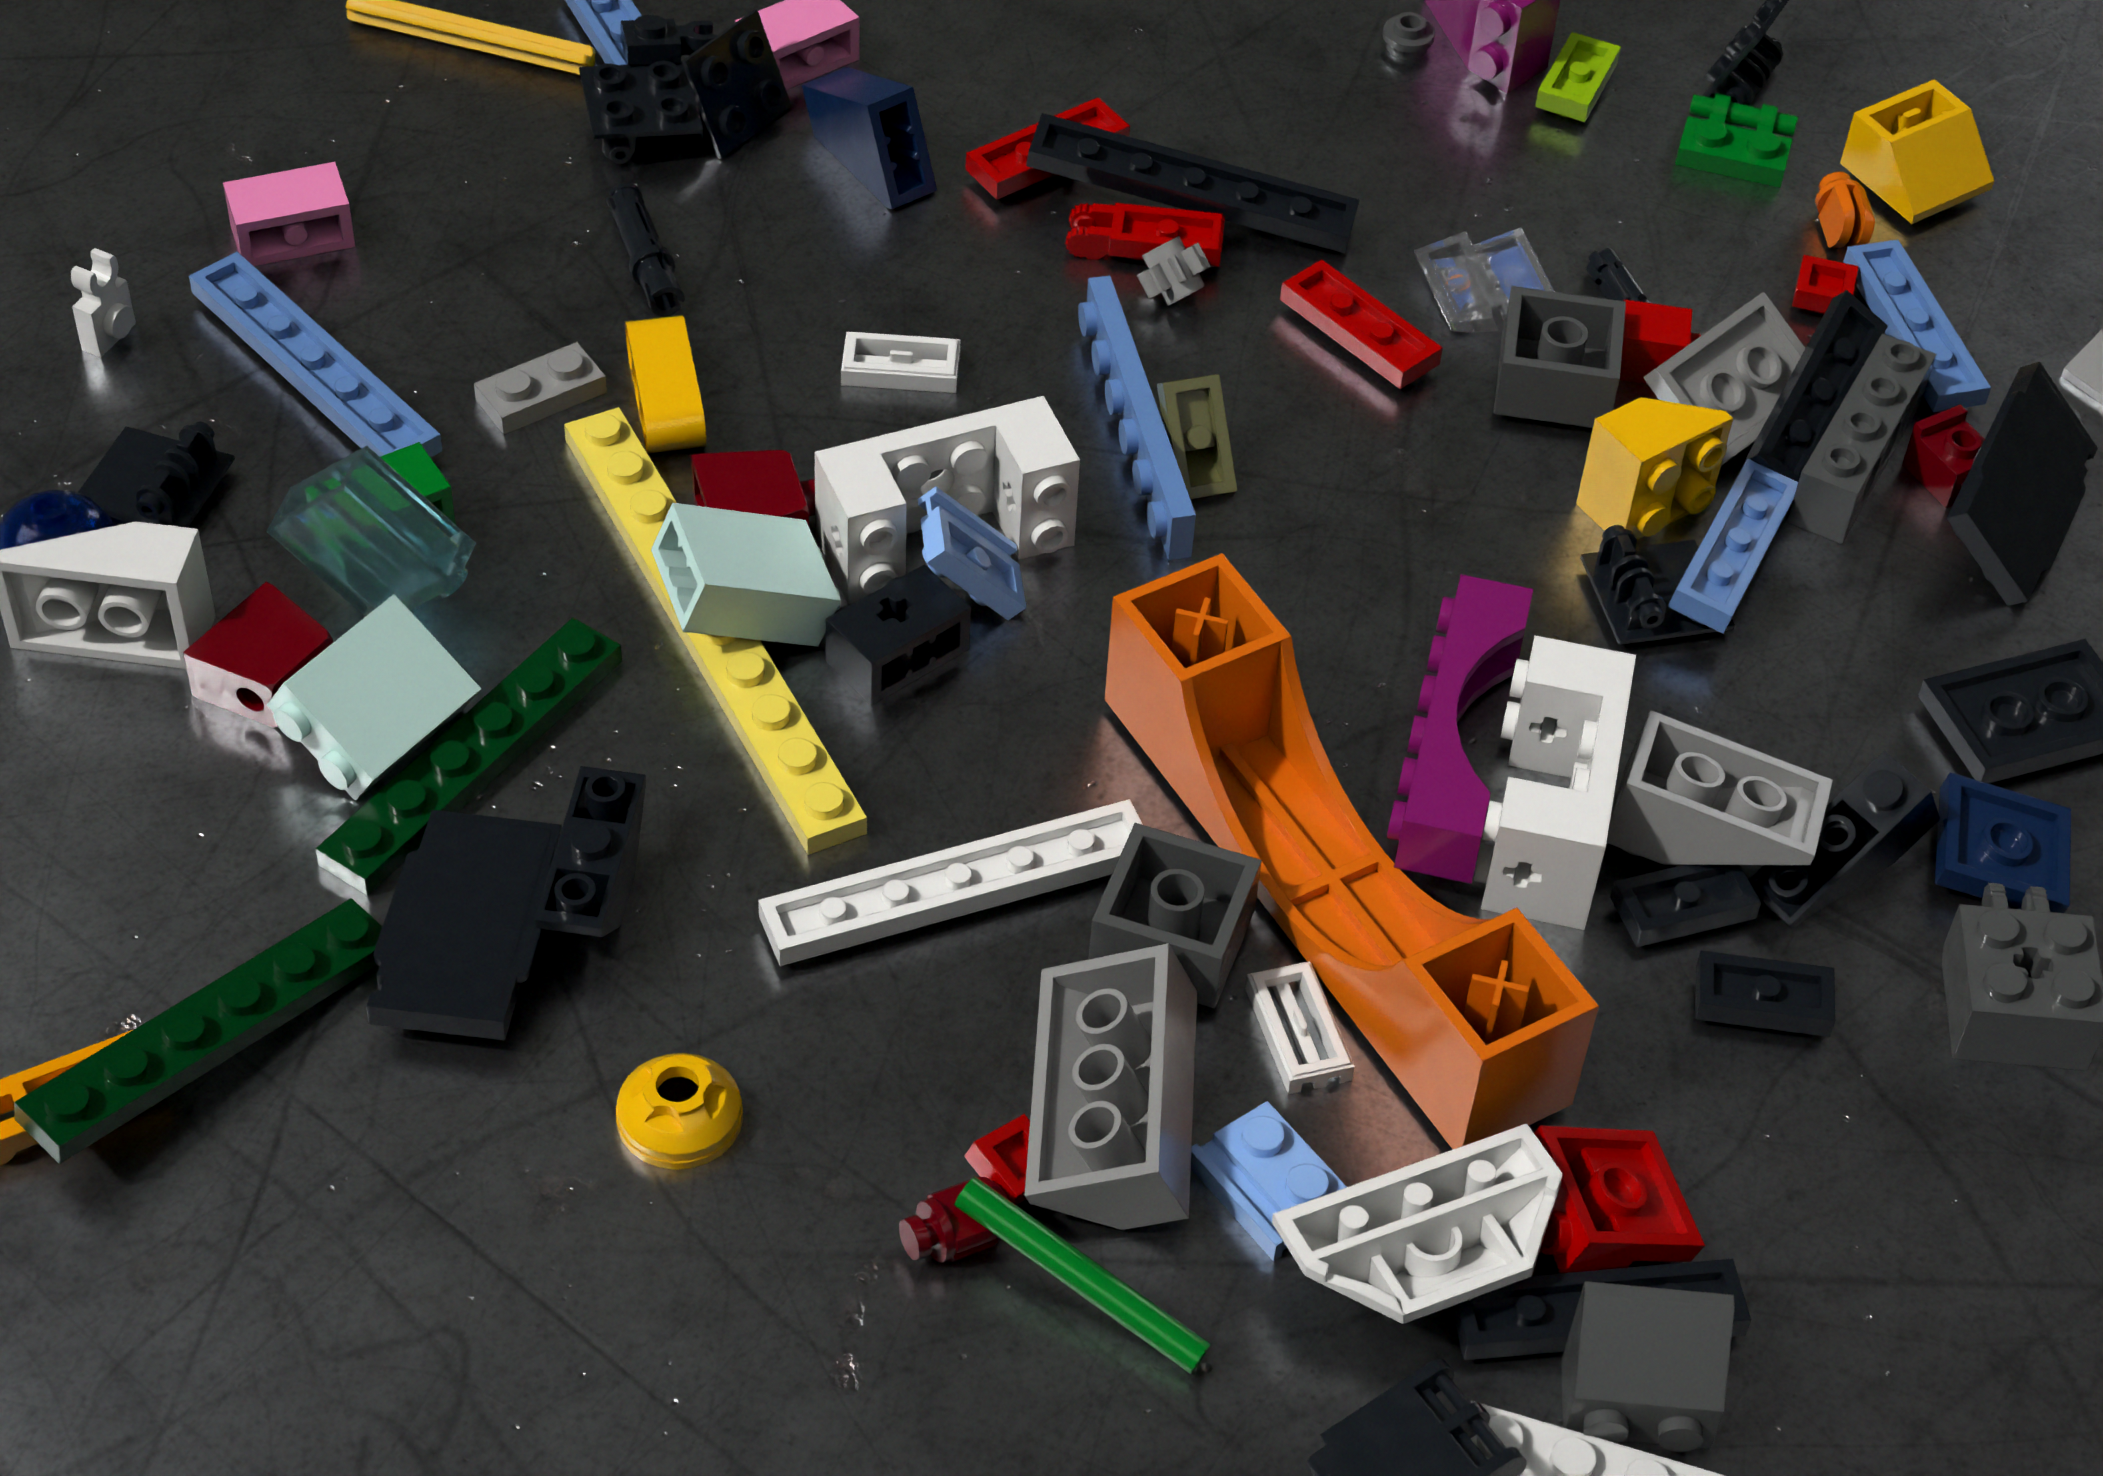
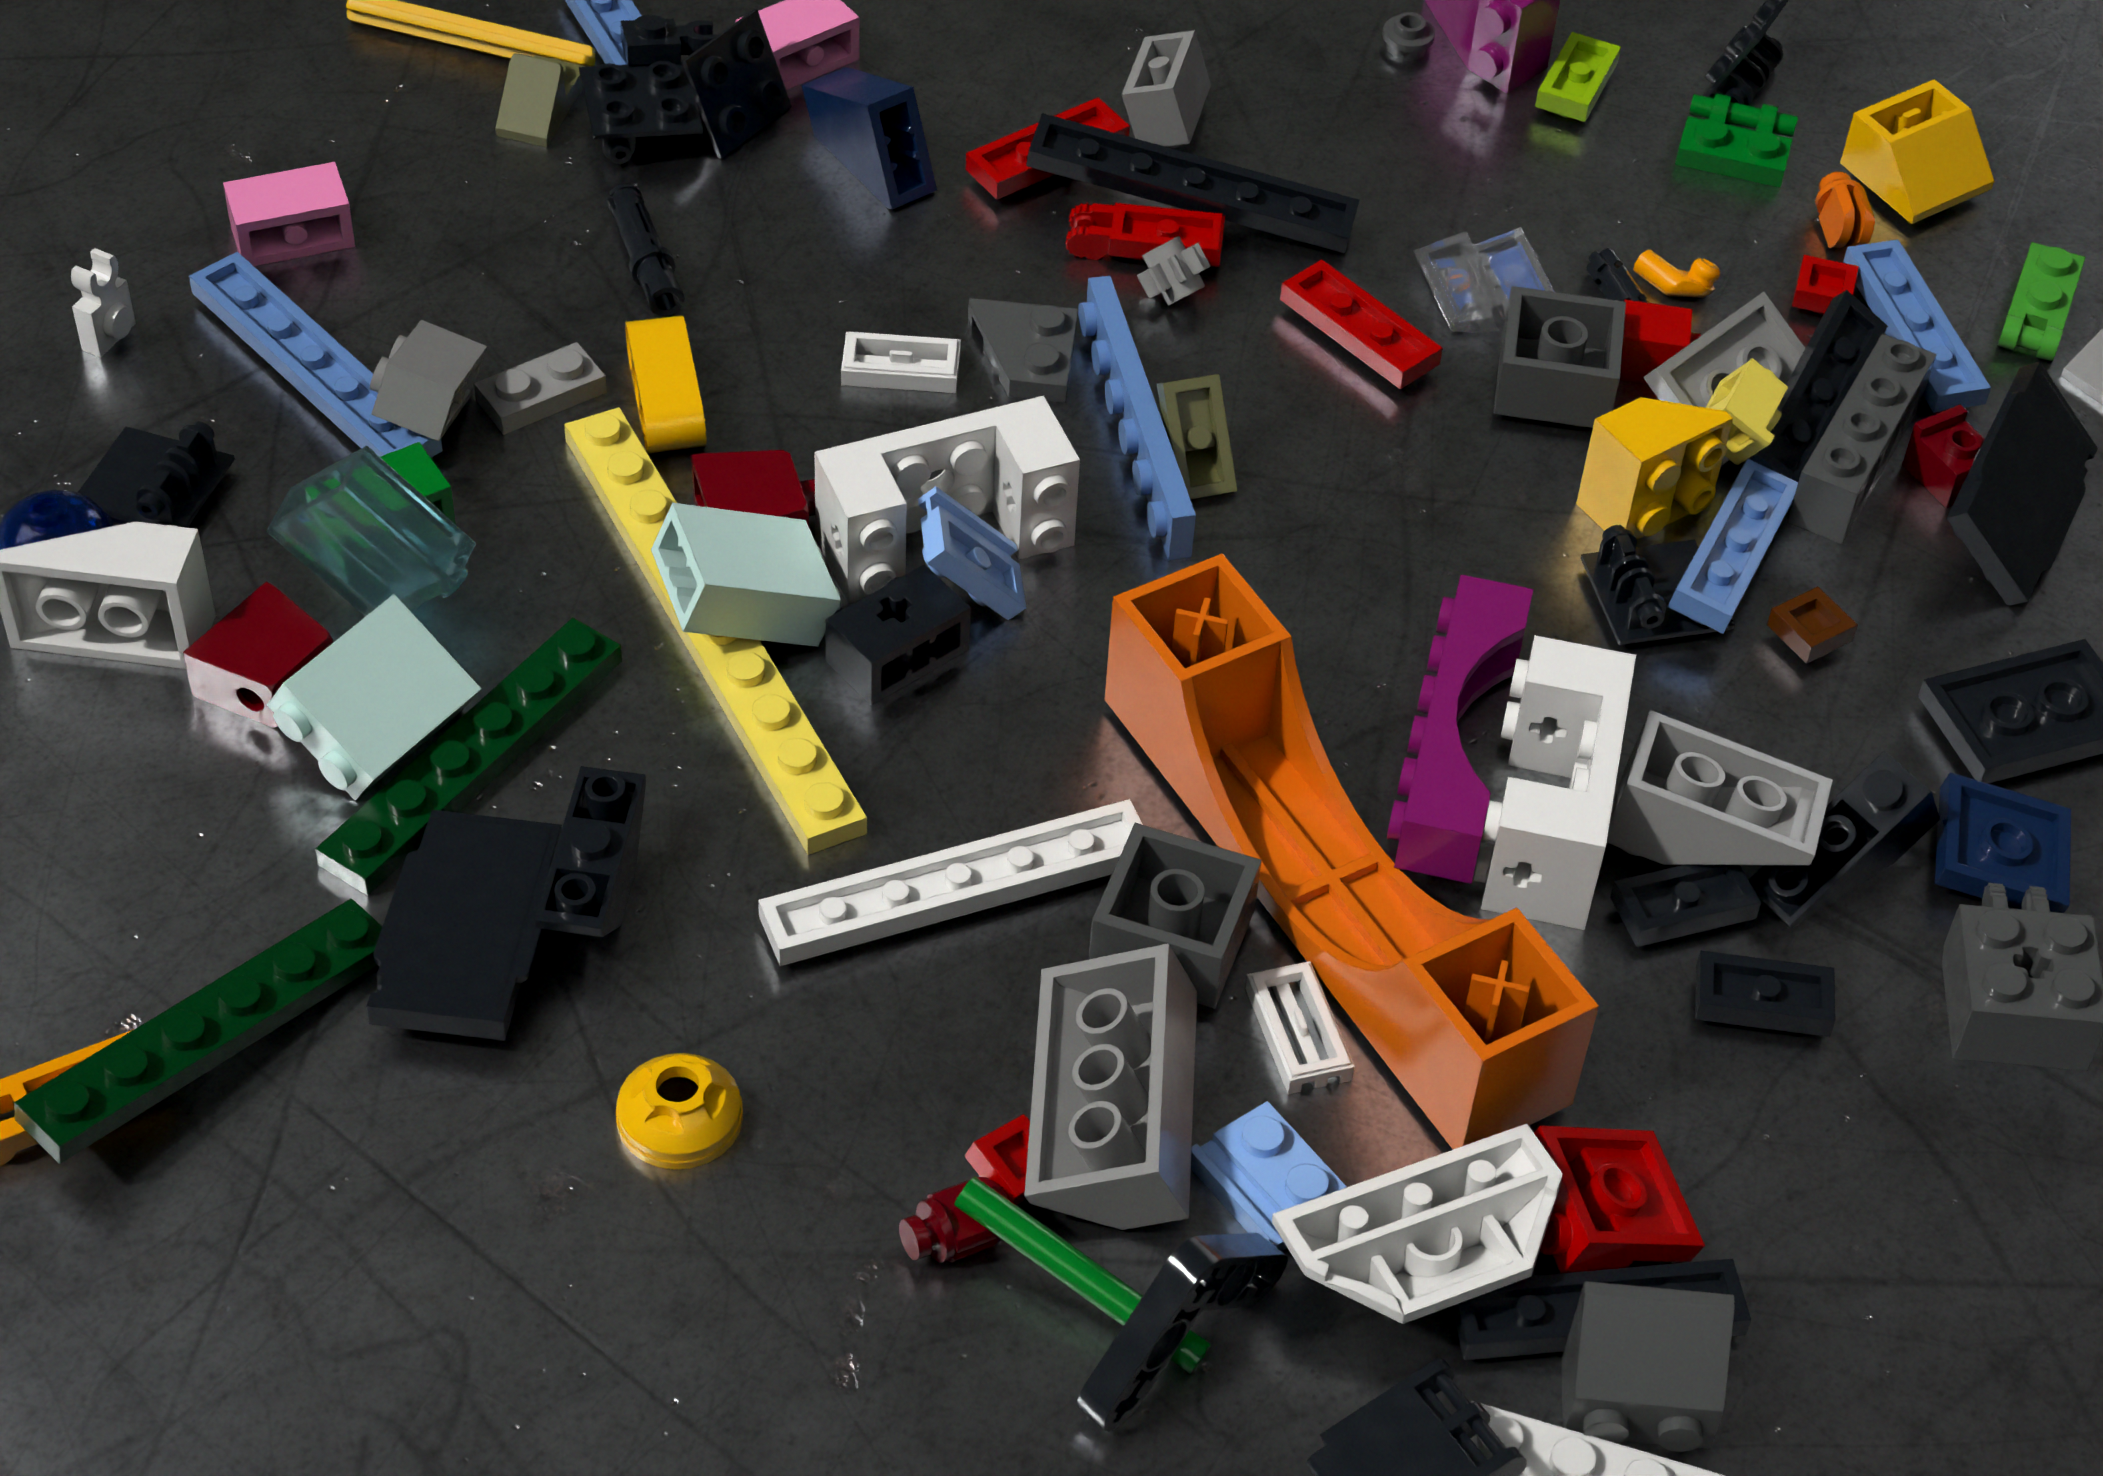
(426, 379): none -> light grey brick
(537, 98): none -> olive slope
(1027, 345): none -> dark grey wing
(1167, 89): none -> light grey brick
(1197, 1277): none -> black beam
(1676, 282): none -> light orange arm
(1752, 400): none -> light yellow brick
(1812, 624): none -> reddish brown plate
(2042, 300): none -> bright green plate

